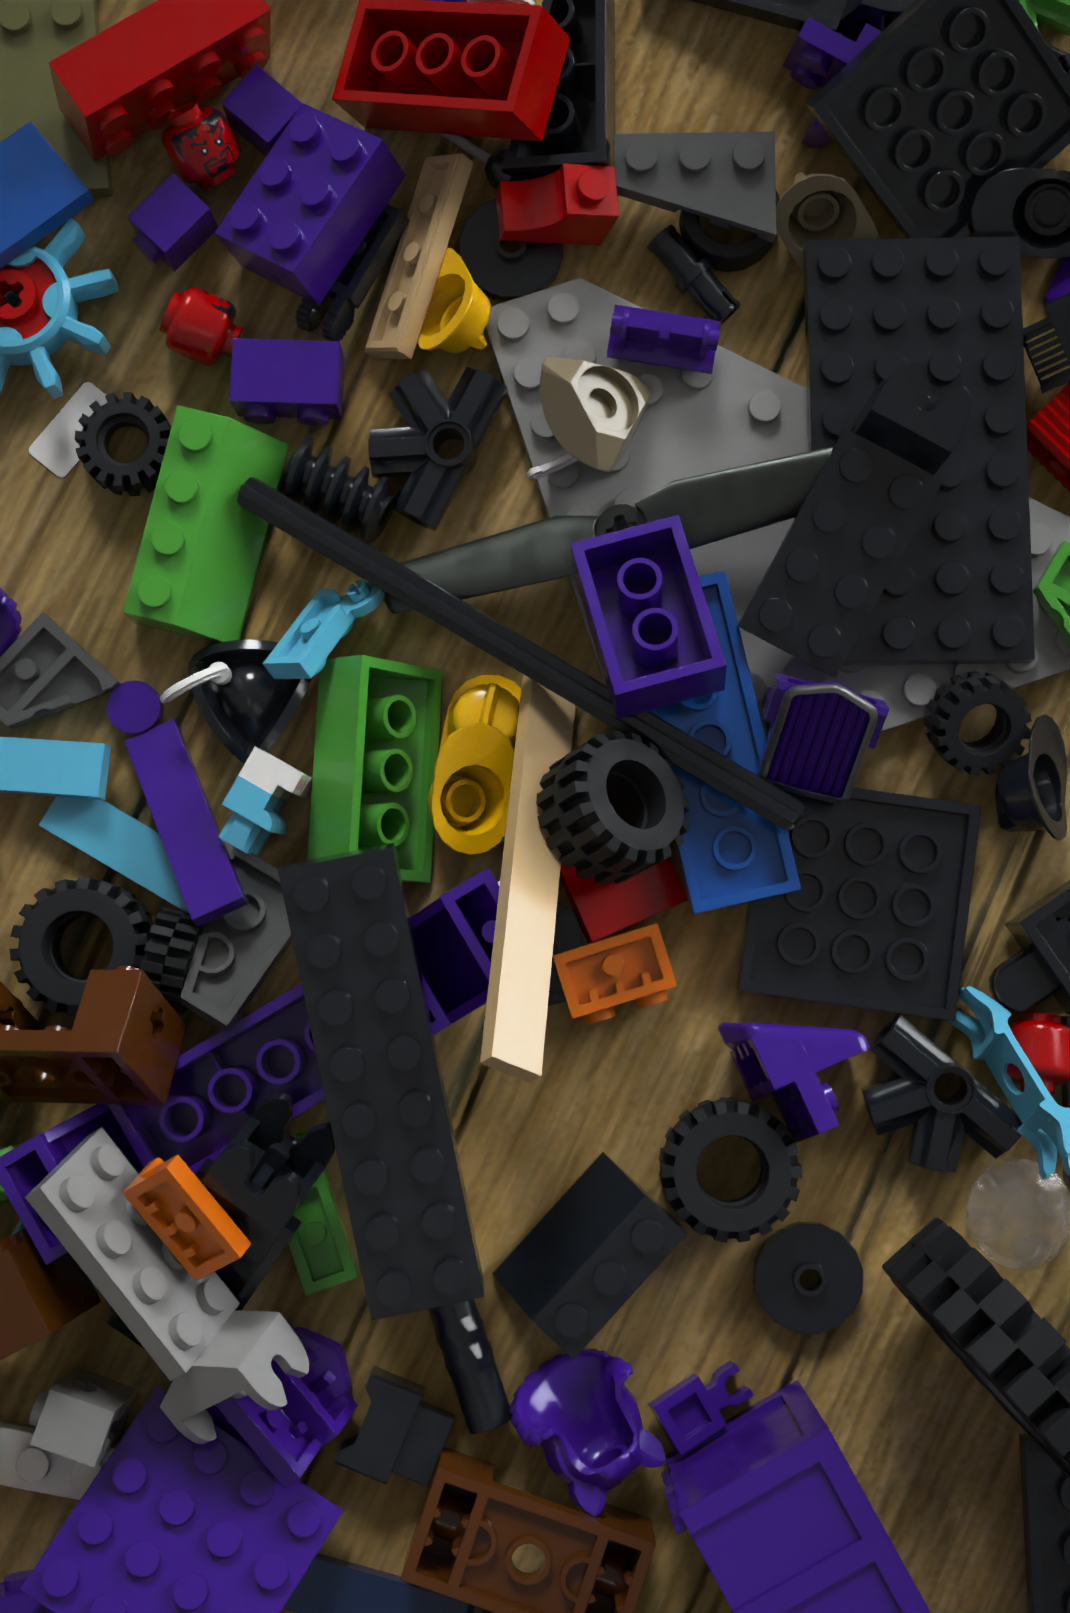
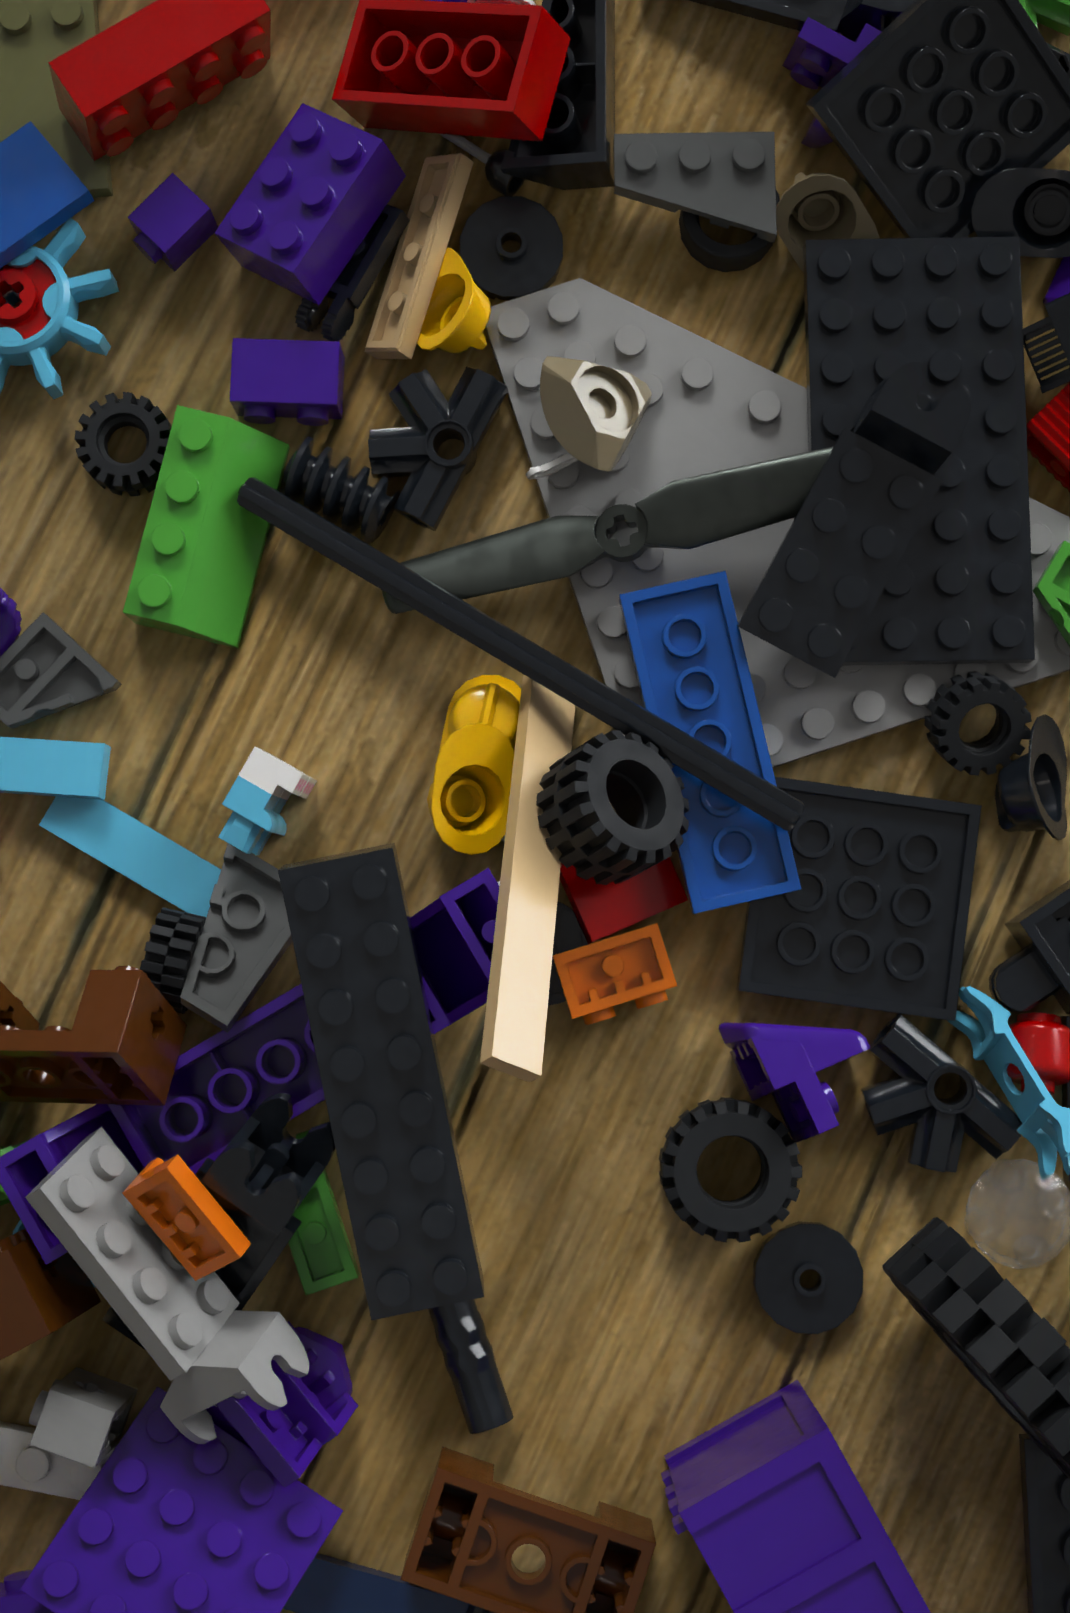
(49, 918): black tyre -> none
(57, 442): white sticker -> none
(134, 707): dark purple tile -> none
(186, 823): dark purple tile -> none
(200, 326): red head -> none
(201, 145): red head -> none
(240, 694): black hat -> none
(260, 109): dark purple brick -> none
(318, 630): medium azure hinge -> none
(375, 760): bright green slope -> none
(397, 1432): black piece -> none
(560, 208): red arch -> none
(585, 1424): dark purple hair -> none
(588, 1254): black slope -> none
(648, 616): dark purple brick -> none
(663, 339): dark purple hinge -> none
(691, 1410): dark purple plate -> none
(693, 275): black pin -> none
(818, 737): dark purple piece -> none

